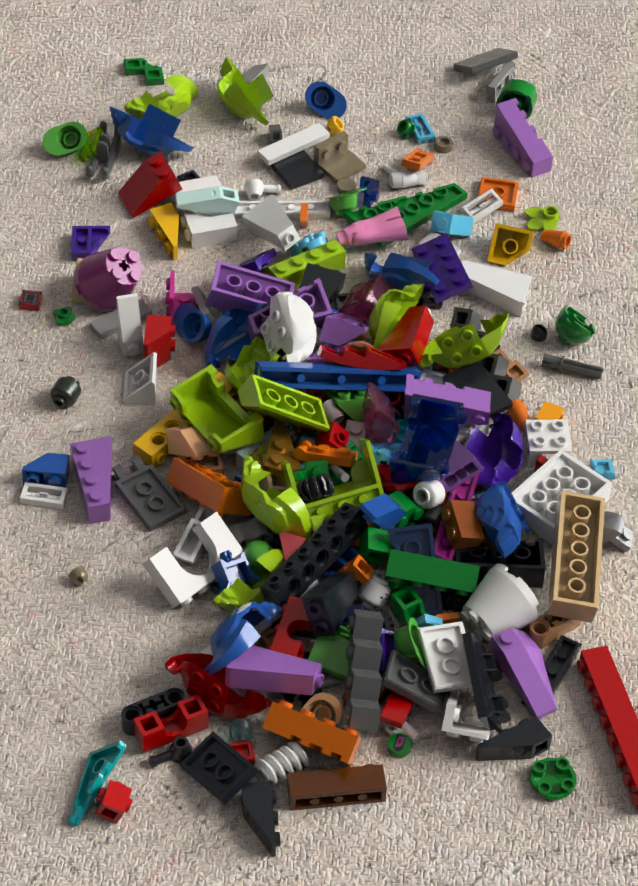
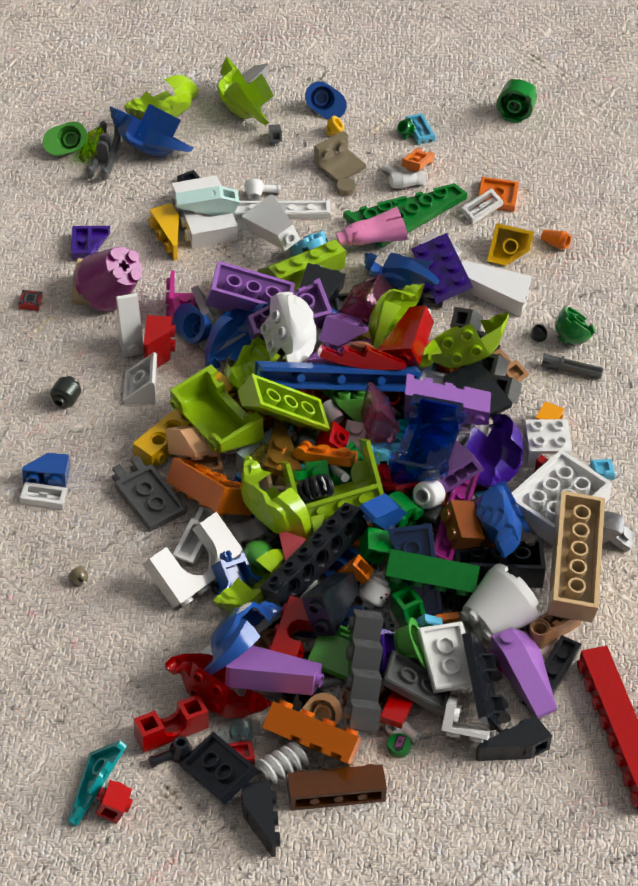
(64, 316): green plate -> none
(93, 474): medium lavender wedge -> none
(107, 324): light grey tile -> none
(140, 66): green tile -> none
(149, 185): red slope -> none
(163, 703): black beam -> none
(259, 261): dark purple wing -> none
(293, 144): white tile -> none
(297, 170): black tile -> none
(304, 215): orange tile -> none
(345, 201): bright green piece -> none
(372, 192): clear blue bracket -> none
(443, 144): dark tan tile -> none
(451, 223): medium azure slope -> none
(485, 60): dark grey tile -> none
(494, 88): light grey hinge -> none
(518, 413): orange cone -> none
(521, 138): medium lavender wedge -> none
(542, 218): lime plate -> none
(553, 778): green dish -> none

